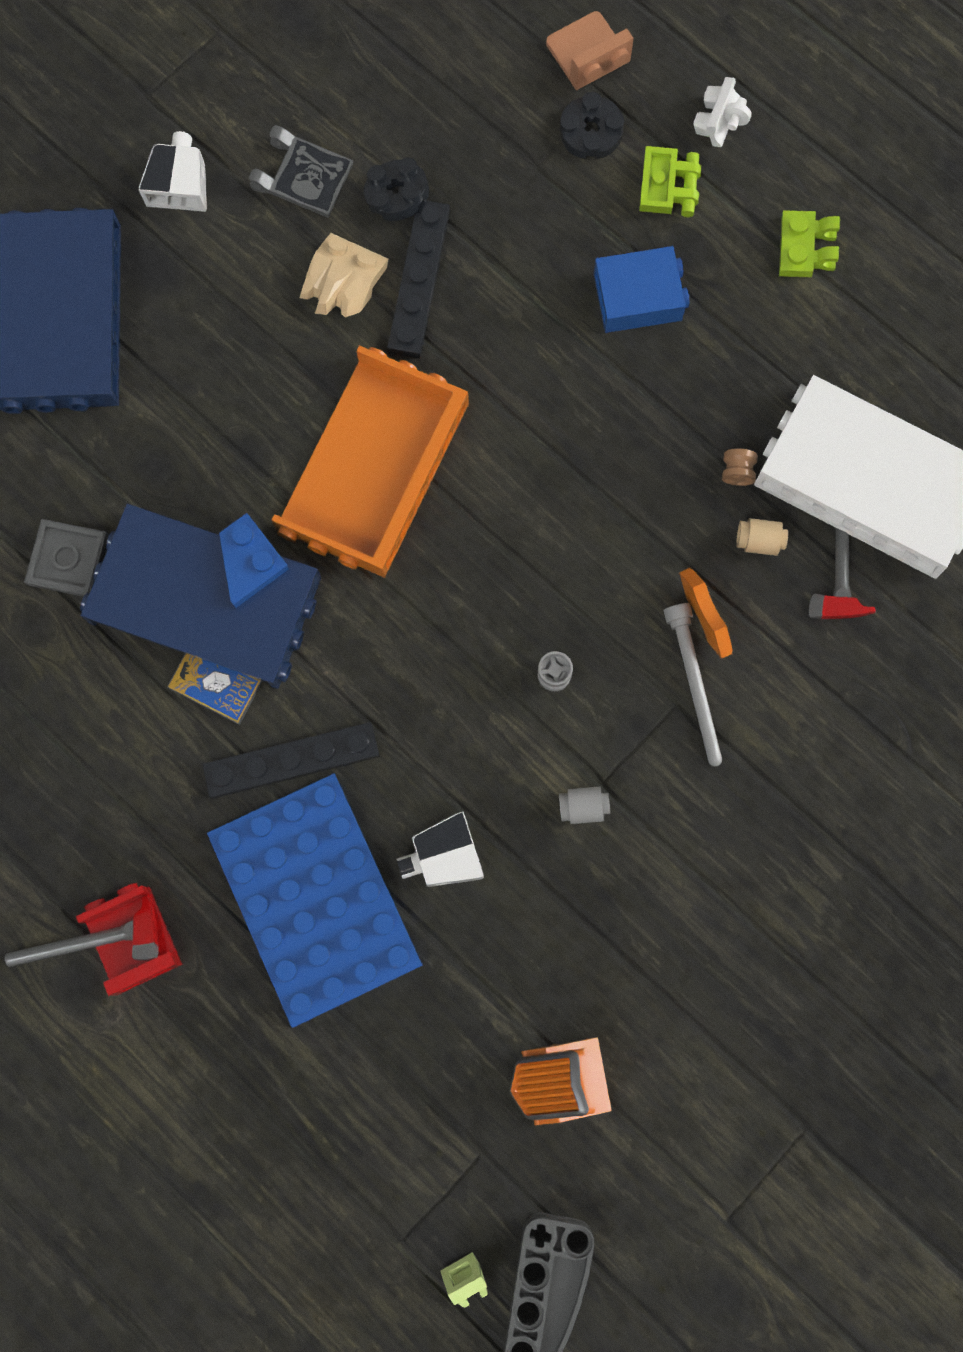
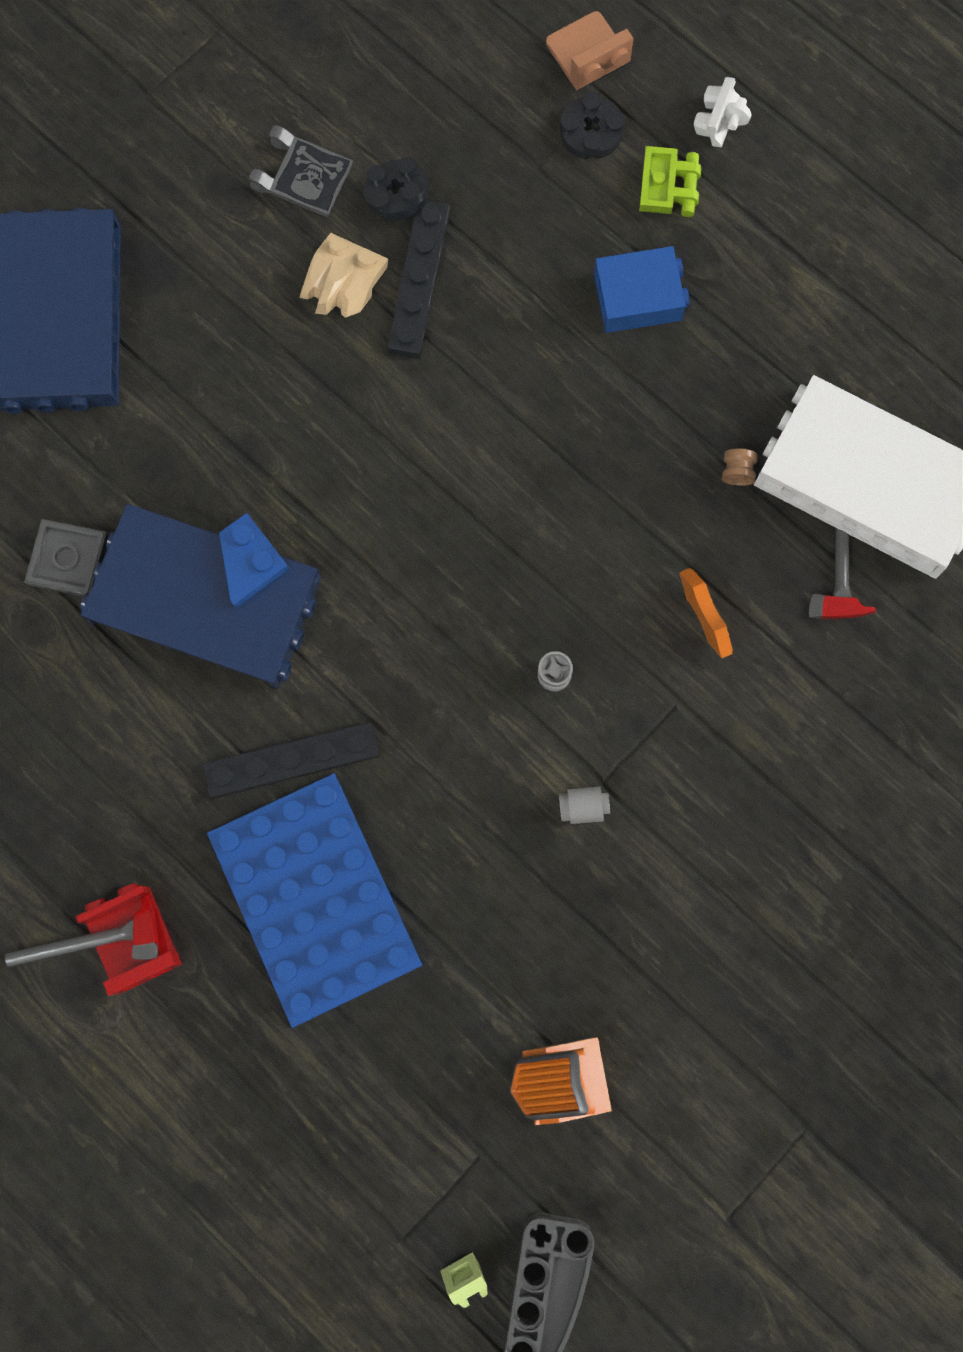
(175, 176): white torso -> none
(215, 687): piece -> none
(373, 462): orange panel -> none
(443, 854): torso -> none
(679, 618): light grey piece -> none
(761, 536): tan brick -> none
(798, 239): lime plate -> none

